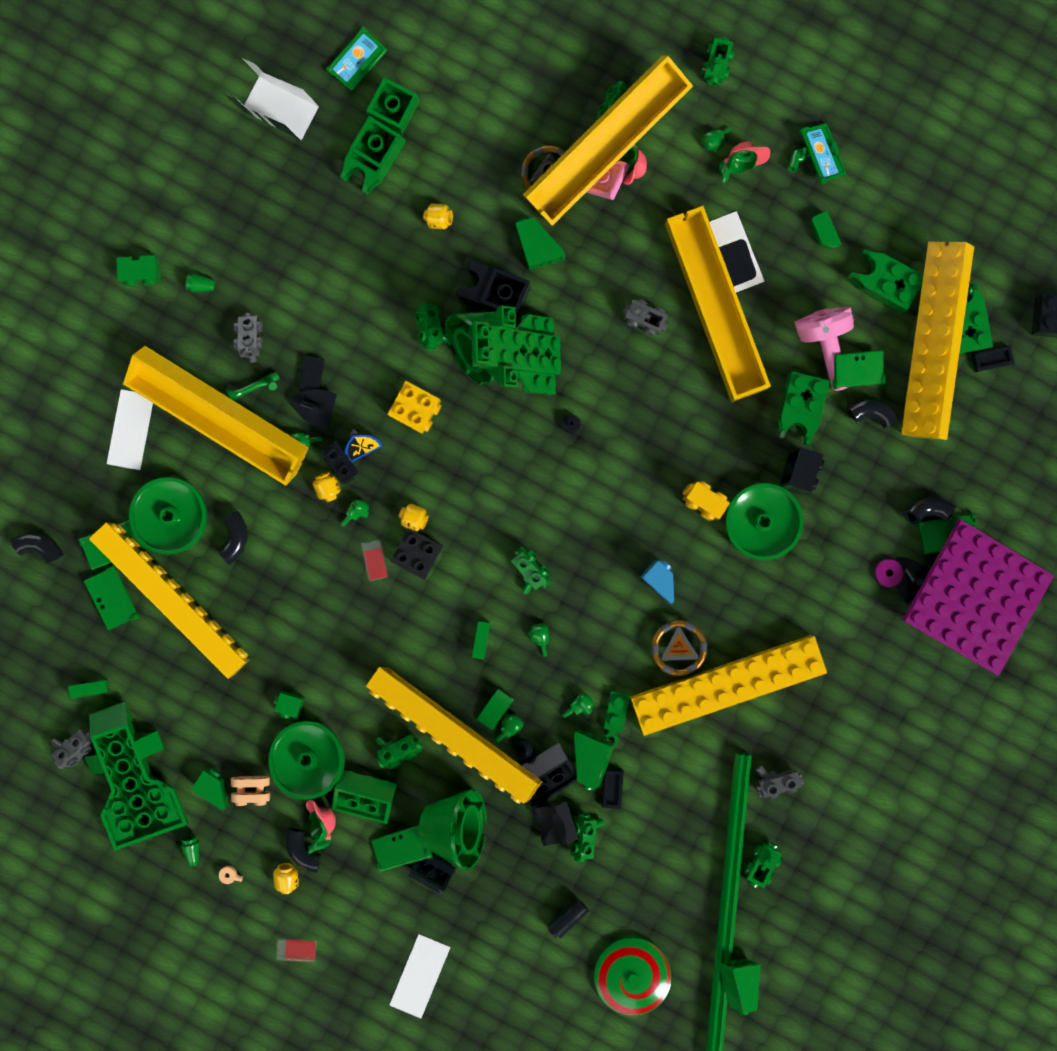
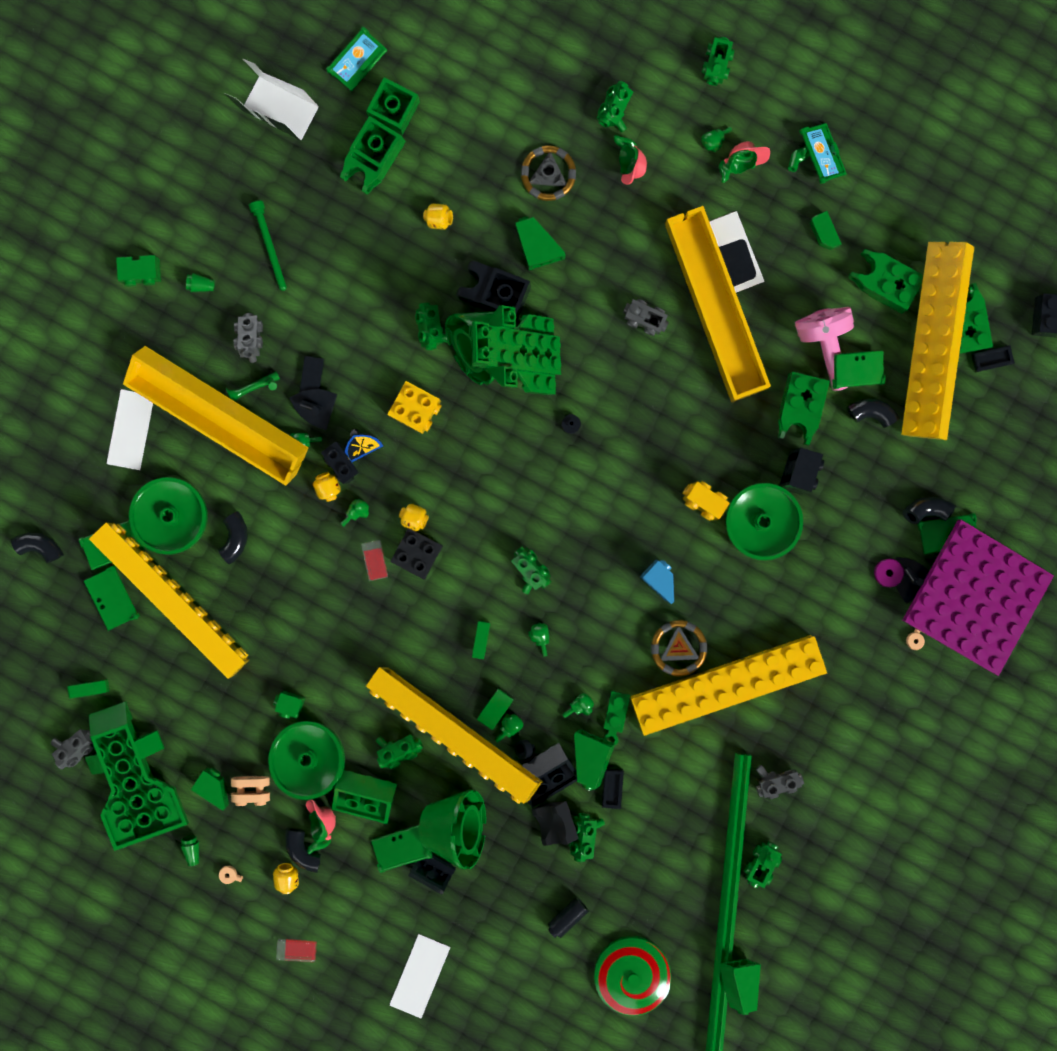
(257, 209): none -> green piece
(608, 139): yellow piece -> none
(610, 182): bright pink plate -> none
(910, 640): none -> light nougat piece

